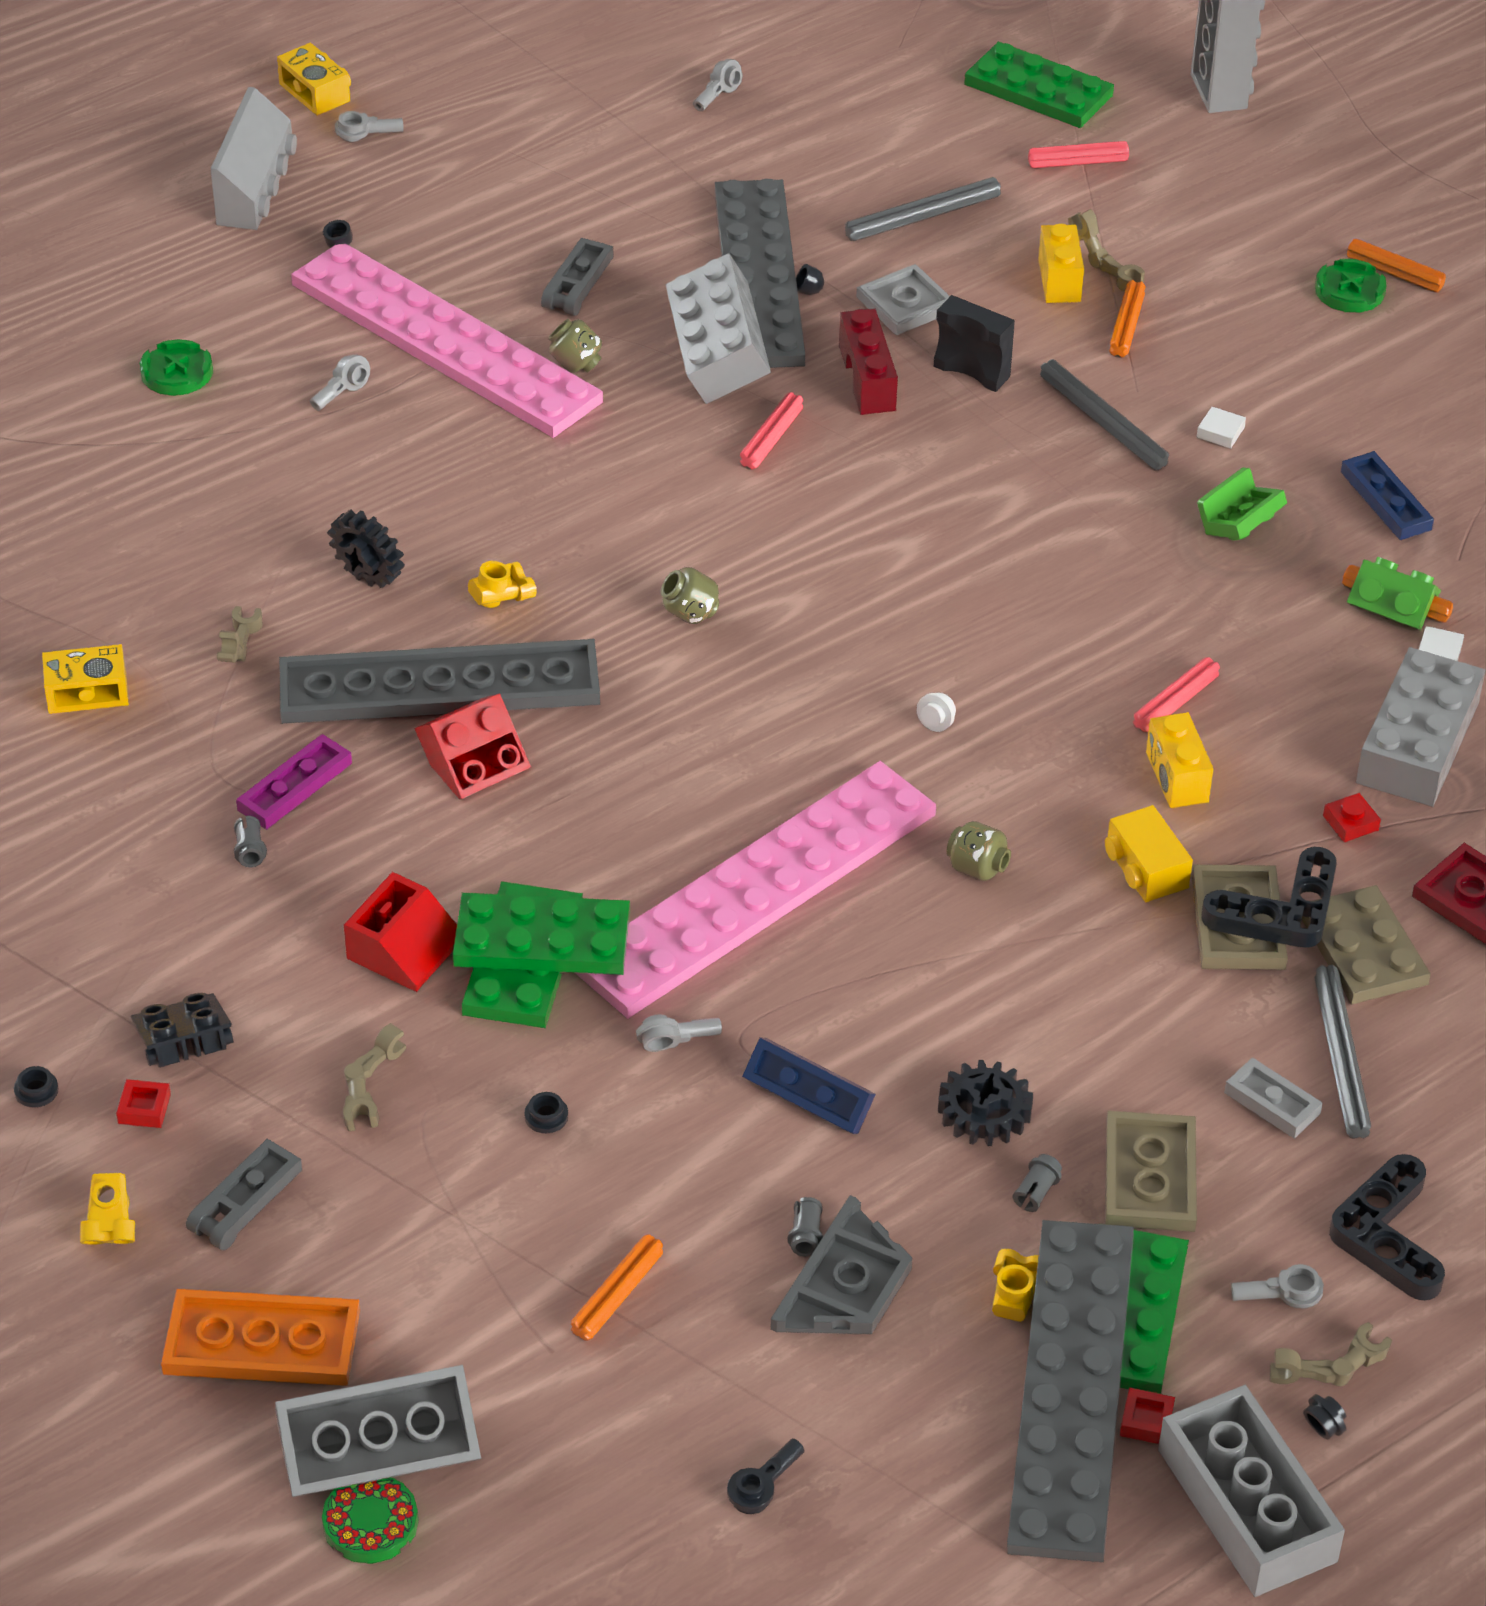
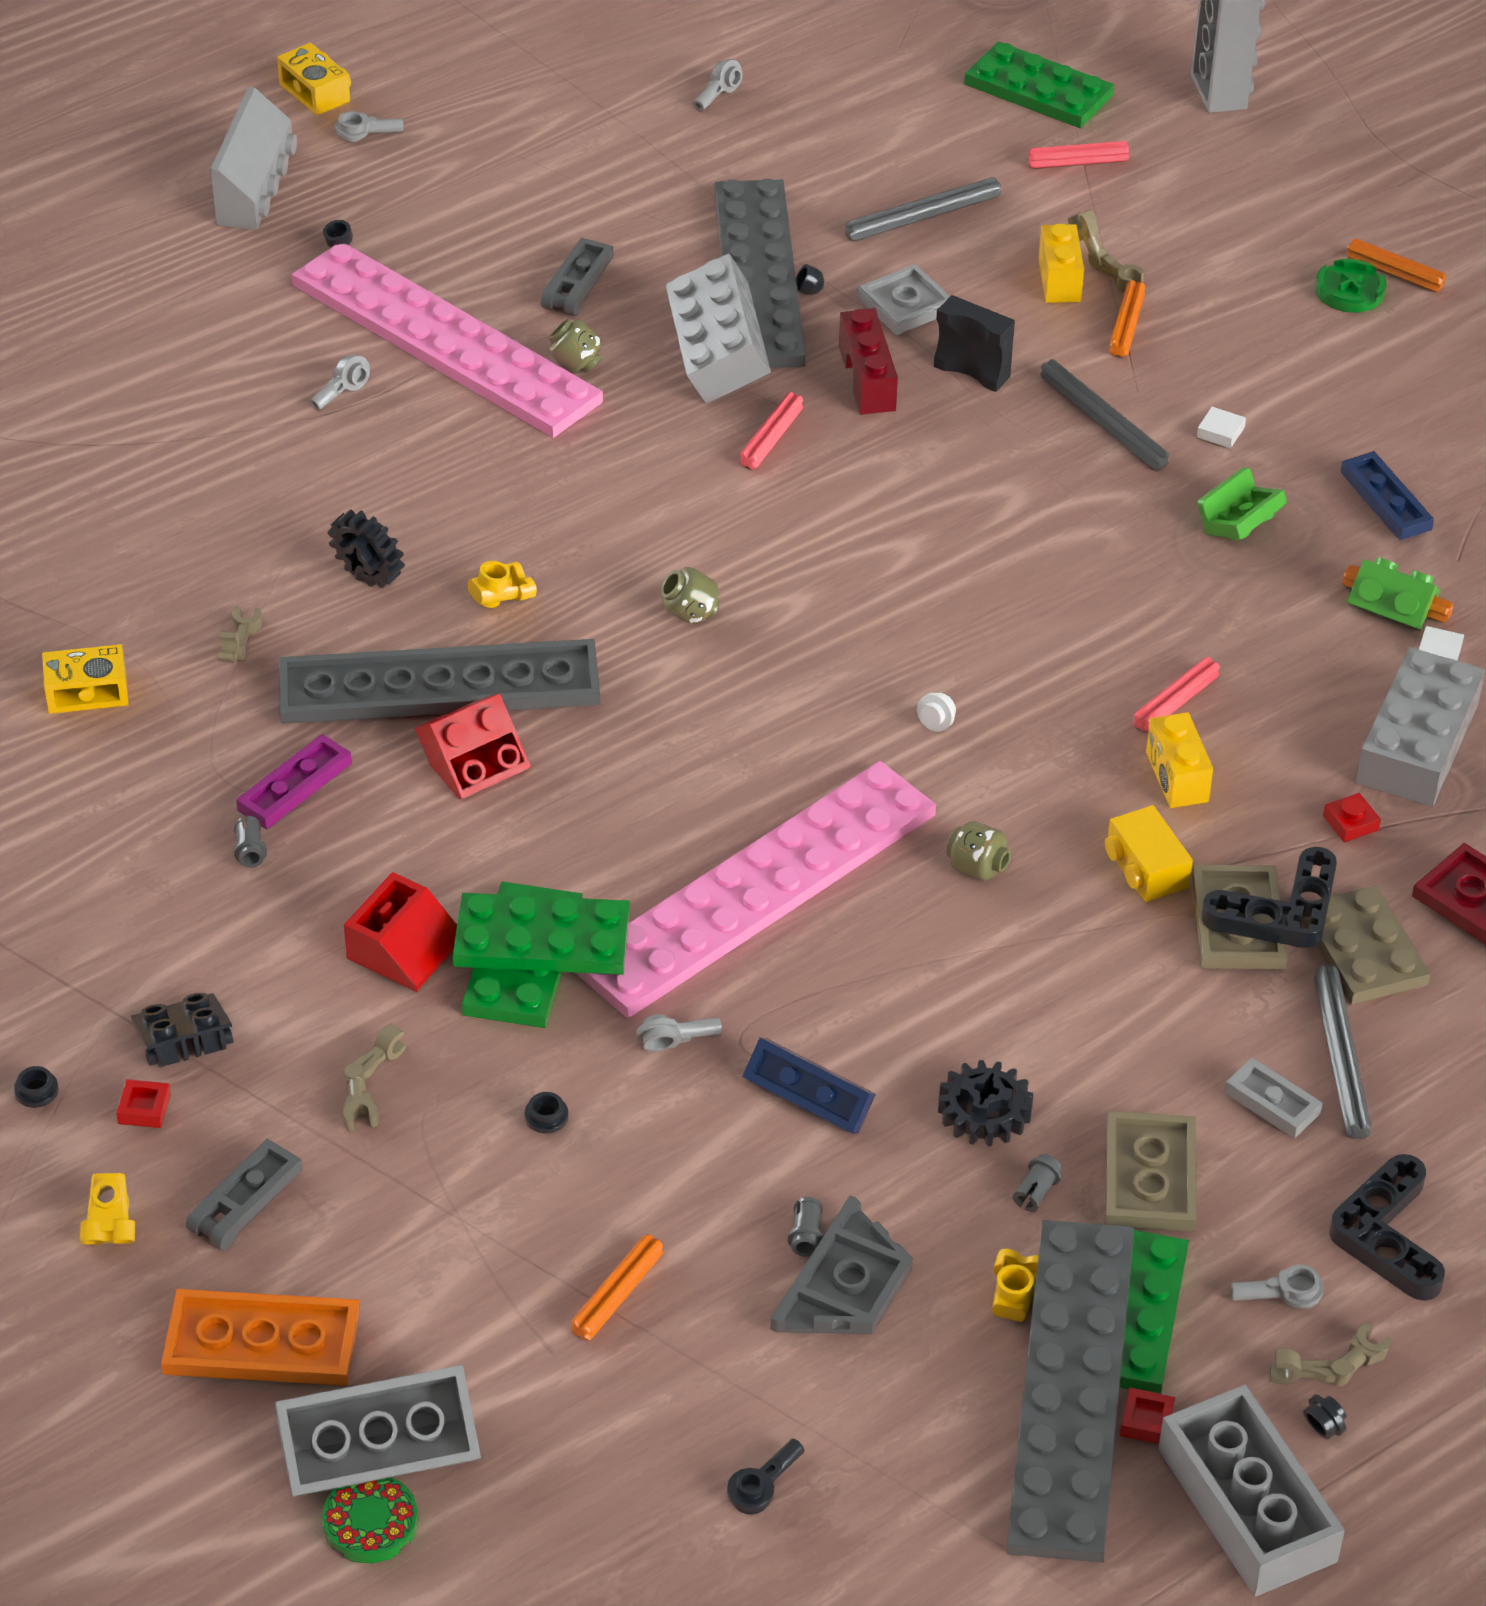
(176, 367): green tile -> none

